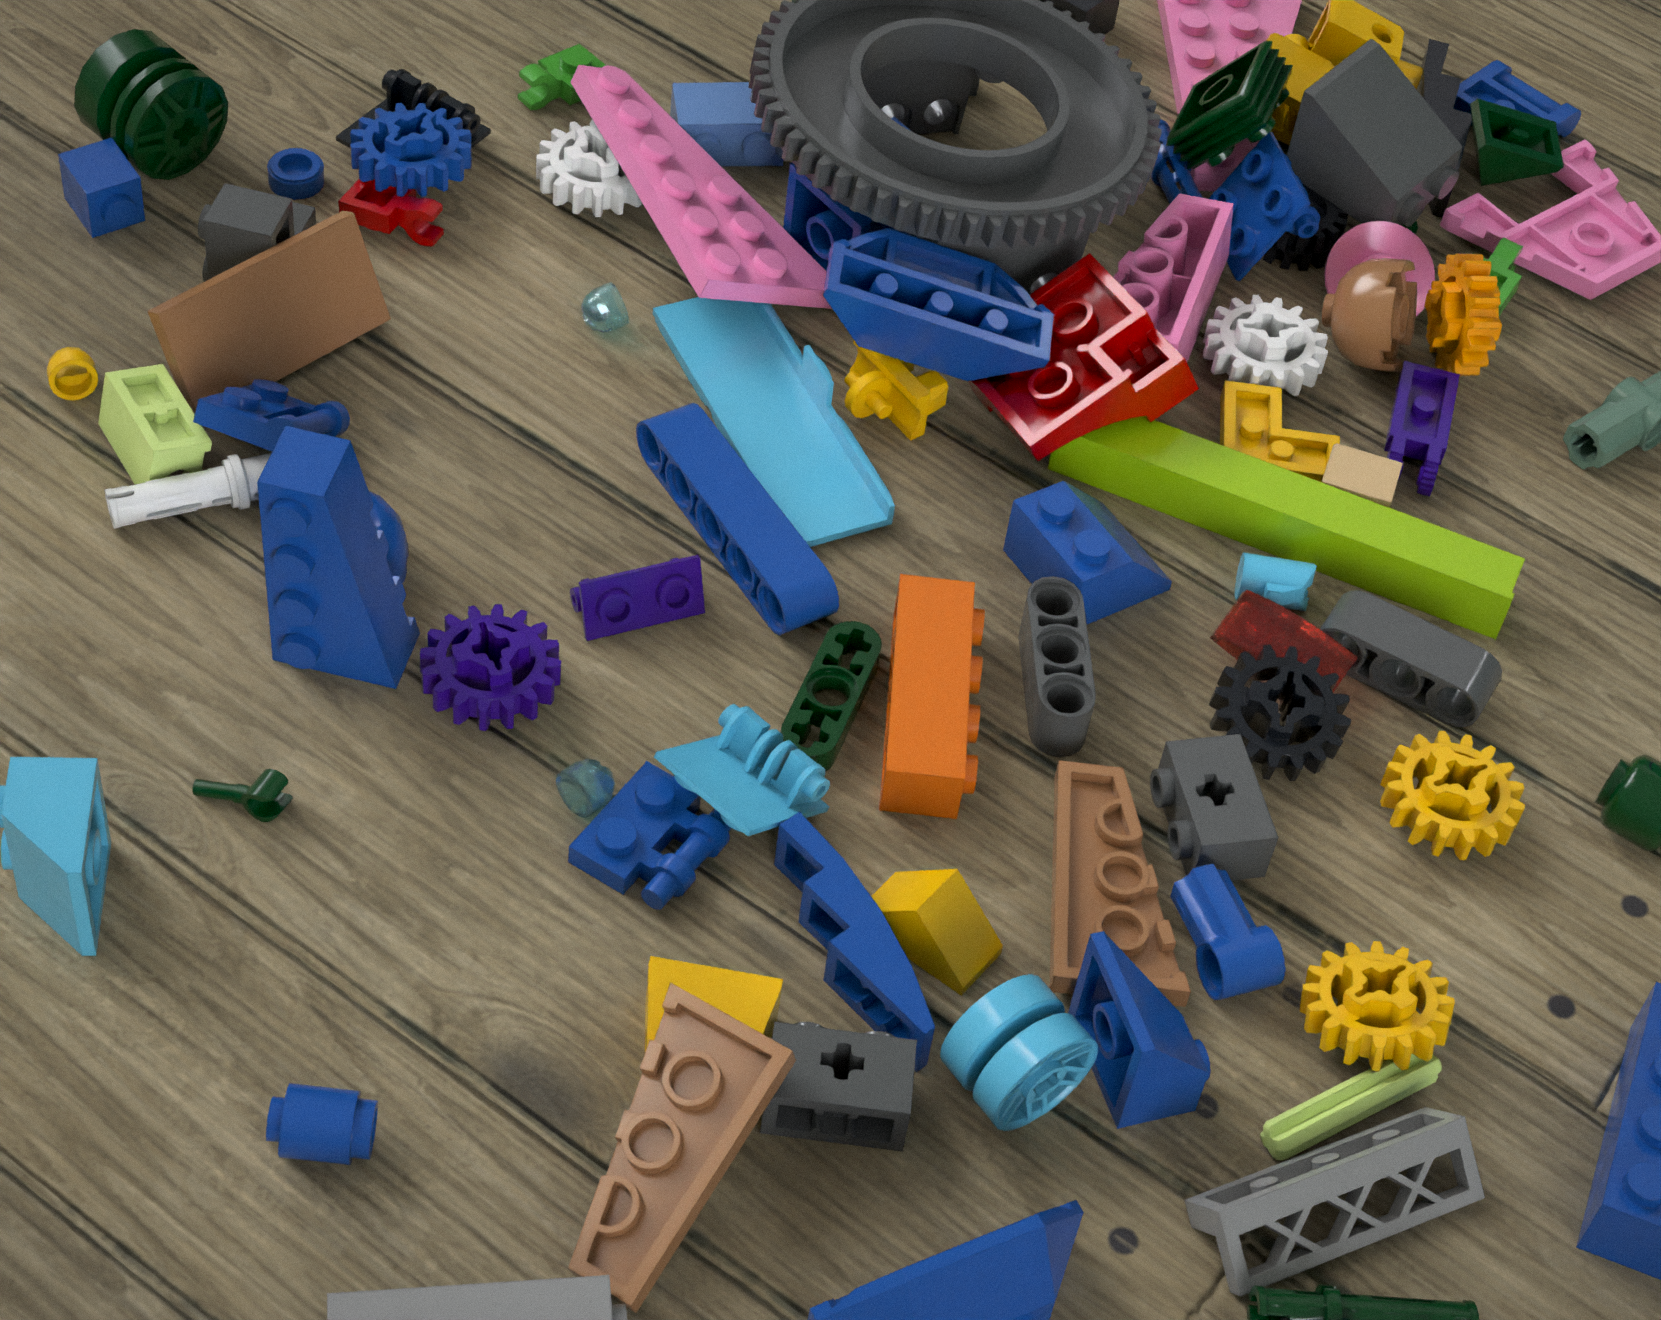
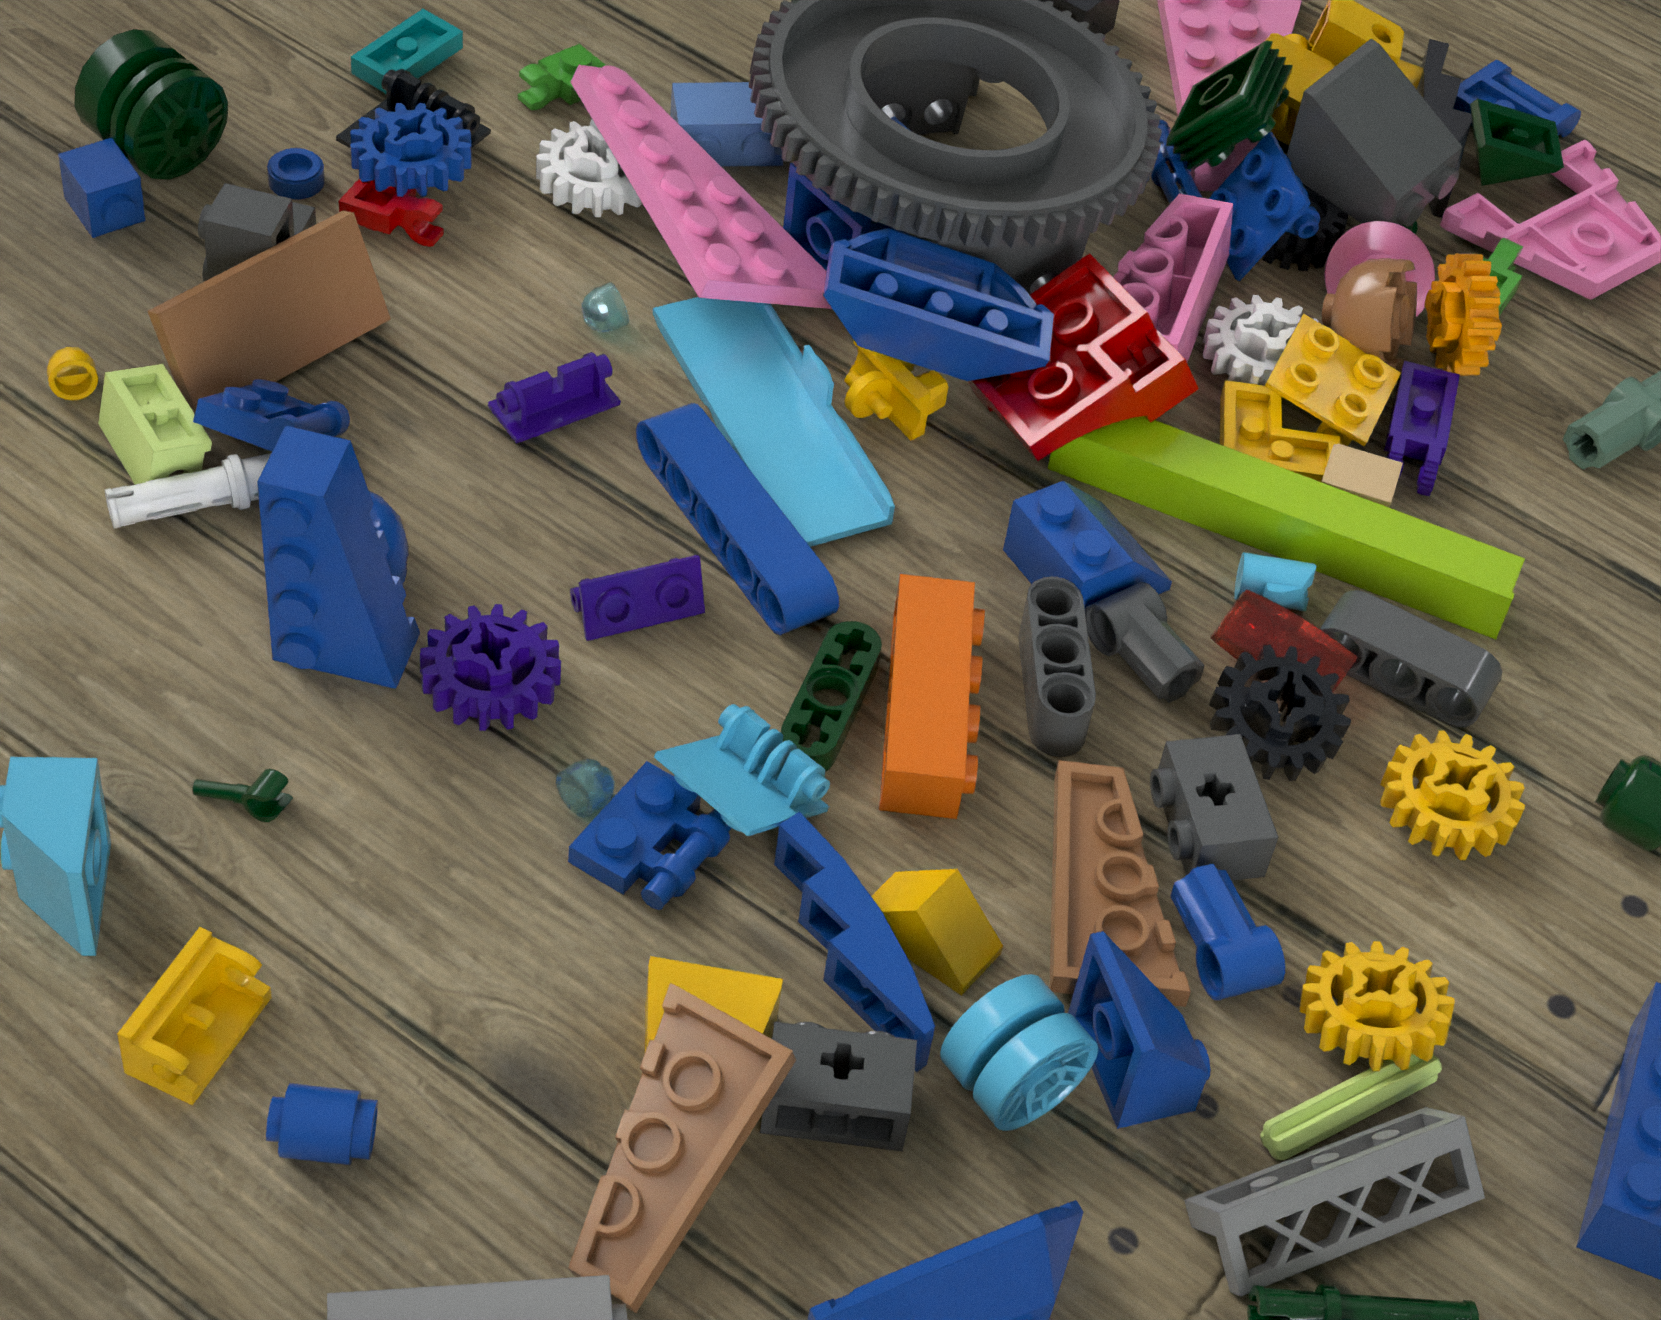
(193, 1017): none -> yellow hinge
(412, 45): none -> teal plate
(548, 403): none -> dark purple hinge
(1137, 629): none -> dark grey piece
(1333, 381): none -> yellow hinge

